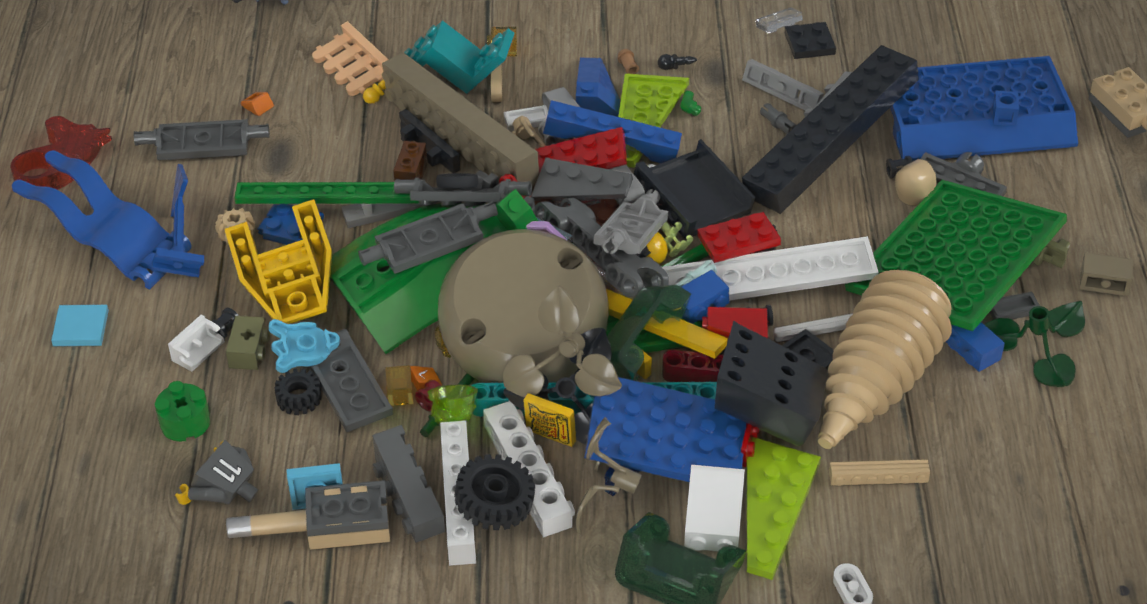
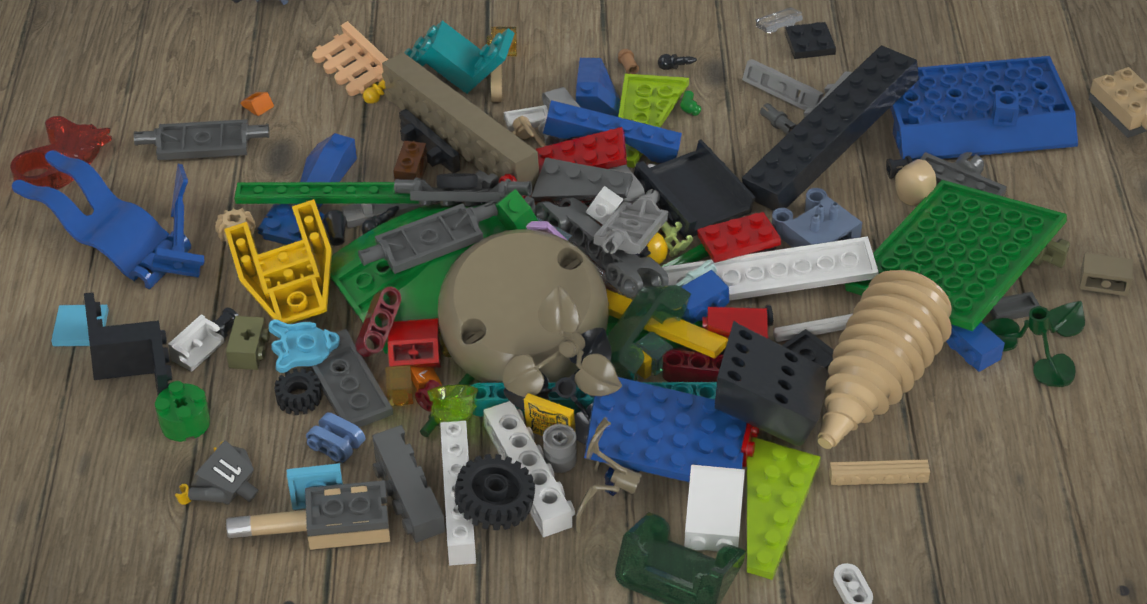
(126, 348): none -> black bracket
(330, 160): none -> blue wedge
(335, 226): none -> black cone
(335, 437): none -> medium blue brick
(384, 217): none -> black bar
(386, 313): none -> dark red beam
(414, 343): none -> red slope
(560, 447): none -> light grey wheel
(604, 205): none -> white brick
(655, 348): none -> clear light blue panel
(821, 222): none -> sand blue piece

